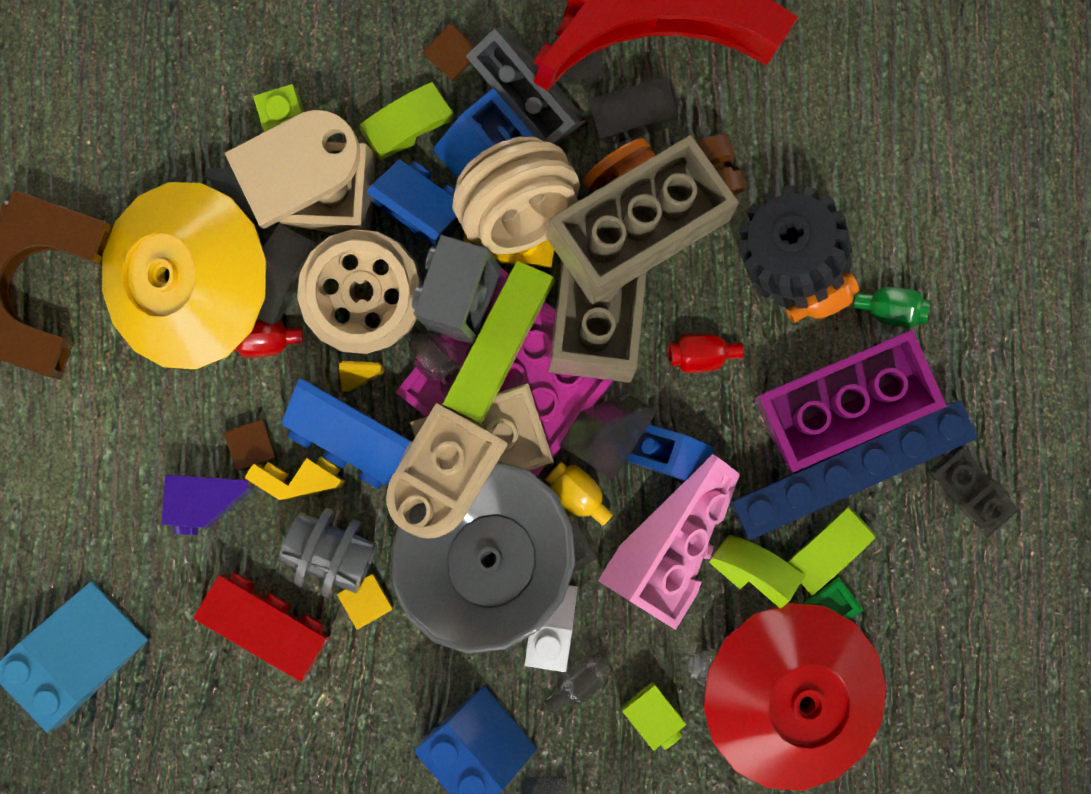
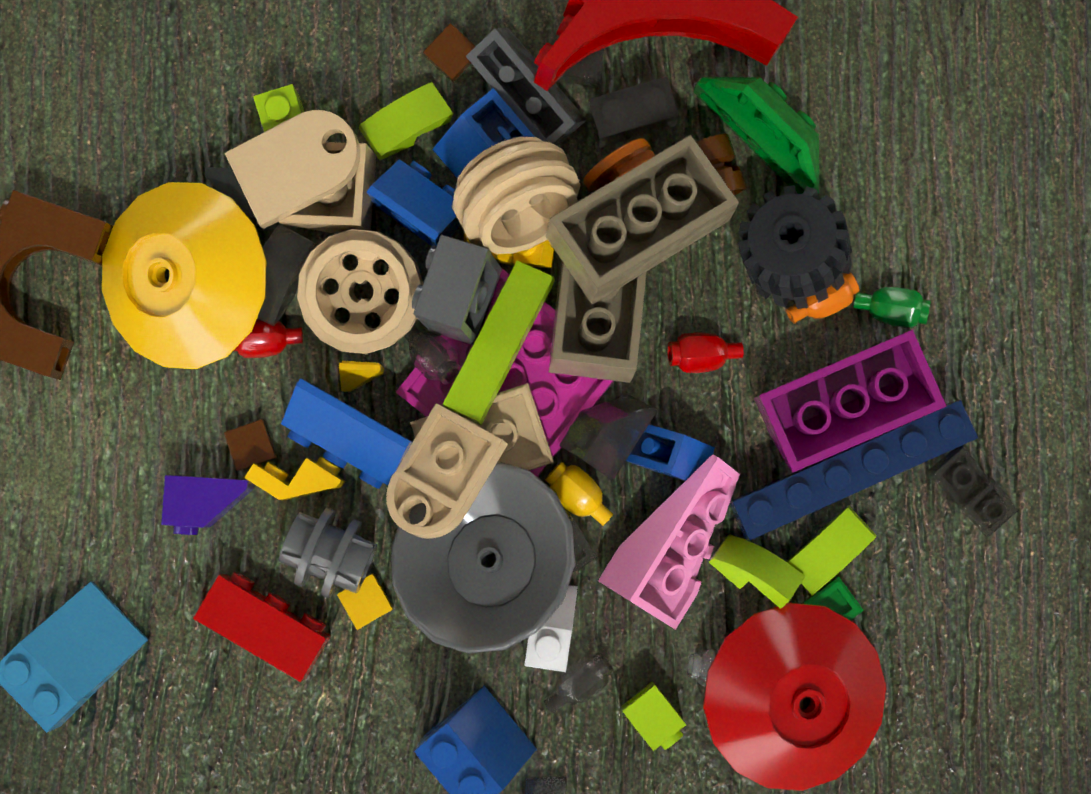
(766, 126): none -> green wedge

